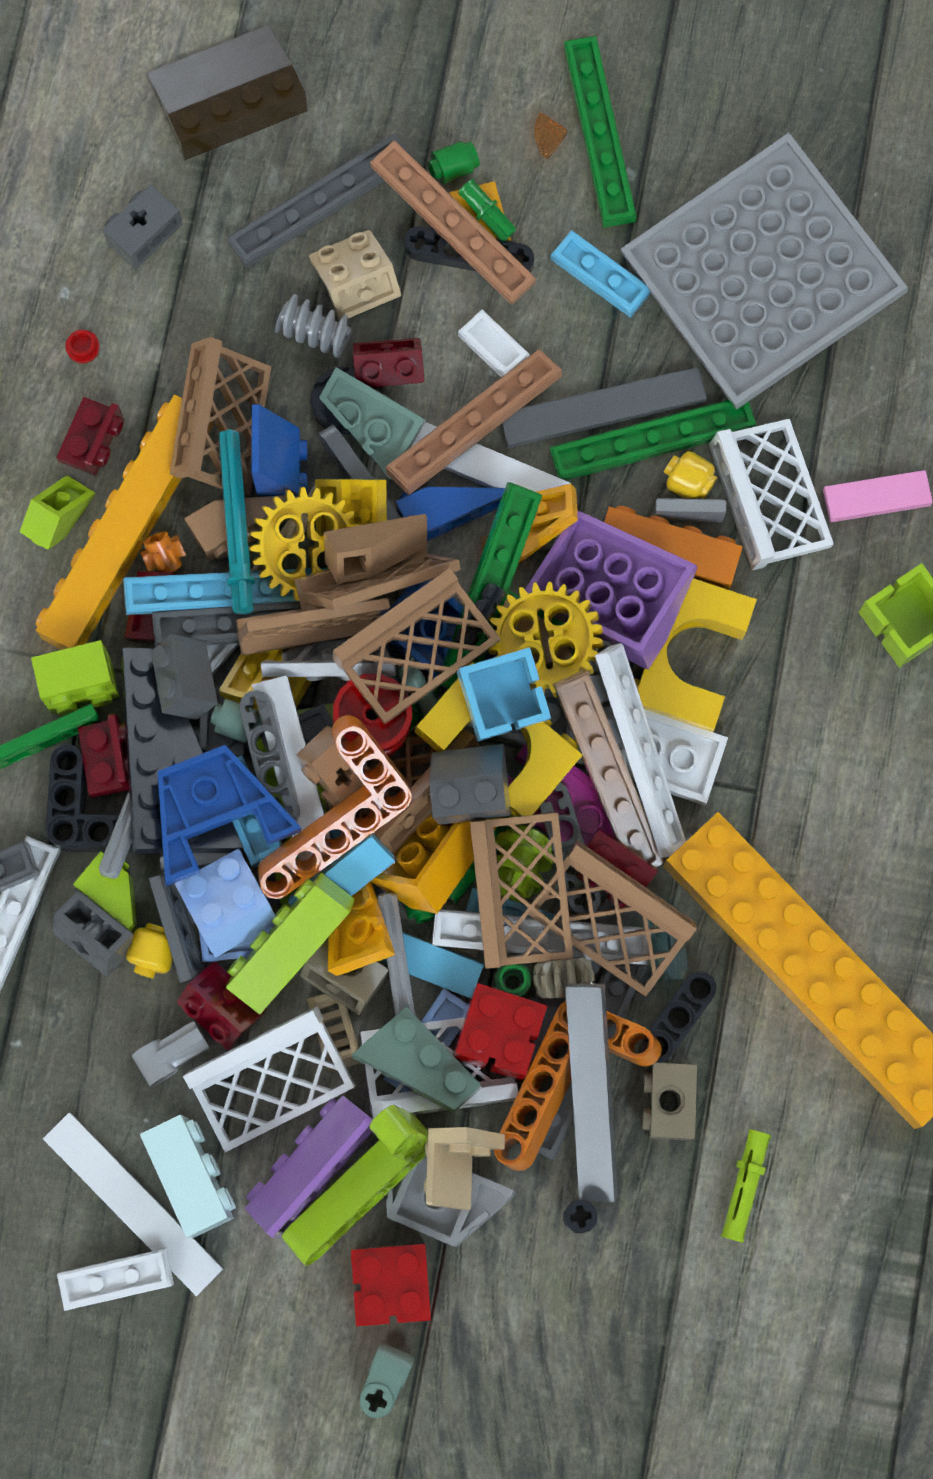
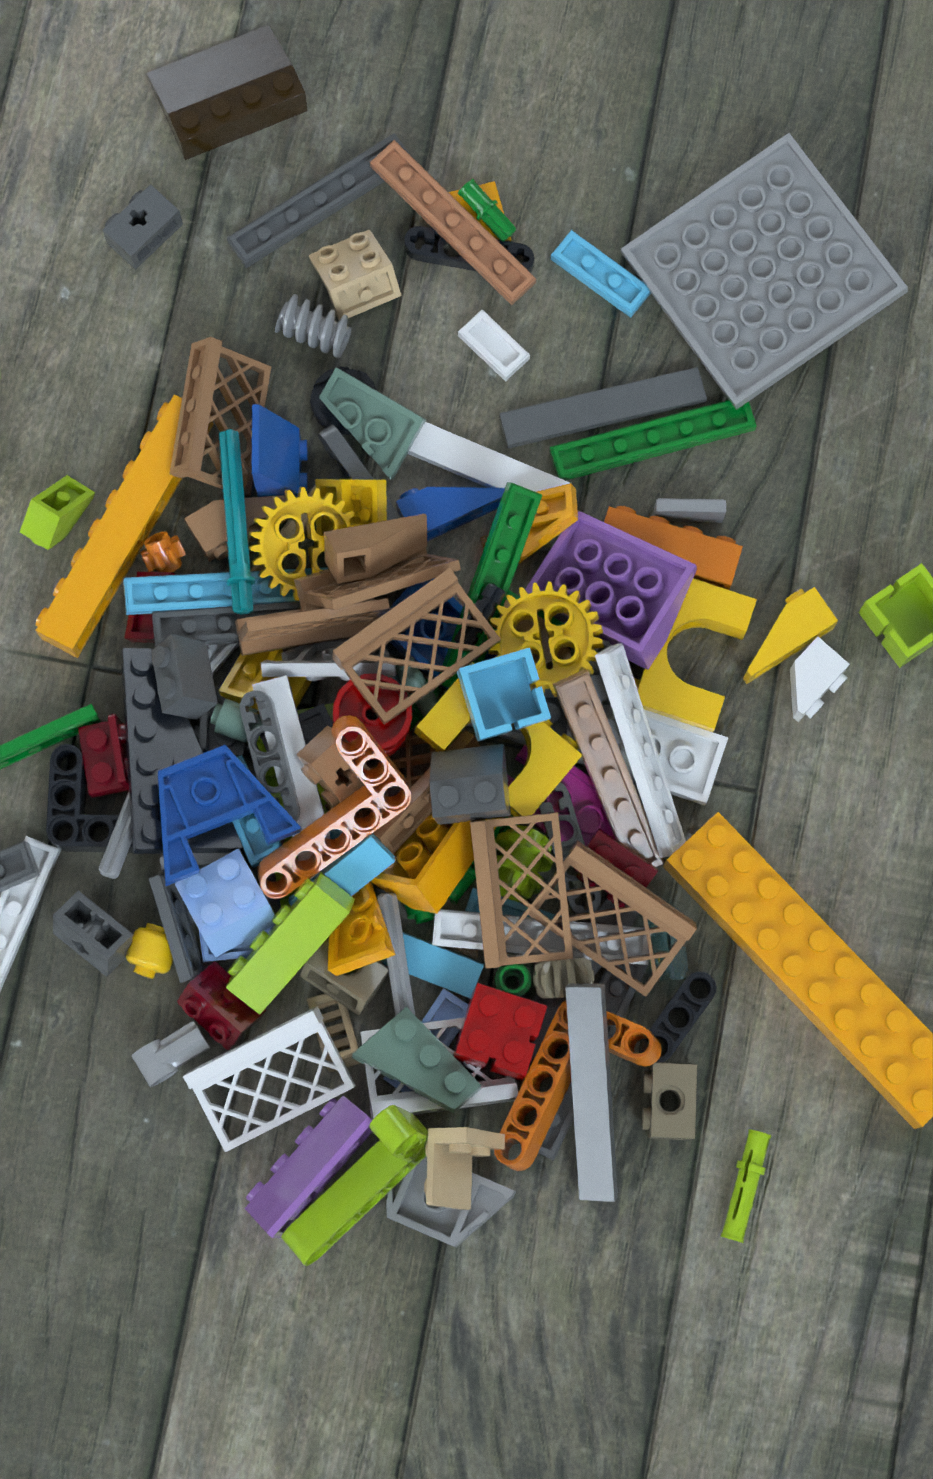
(75, 678): lime piece -> none
(82, 346): red plate -> none
(90, 436): dark red bracket -> none
(110, 894): lime slope -> none
(115, 1279): white tile -> none
(132, 1203): white tile -> none
(188, 1175): light aqua brick -> none
(386, 1373): sand green piece -> none
(389, 362): dark red bracket -> none
(391, 1284): red piece -> none
(453, 162): green brick -> none
(473, 422): nougat tile -> none
(548, 135): clear orange tile -> none
(589, 1224): black bush -> none
(599, 132): green tile -> none
(690, 476): yellow head -> none
(742, 493): white fence -> none
(797, 626): none -> yellow slope
(812, 676): none -> white slope
(877, 496): bright pink tile -> none

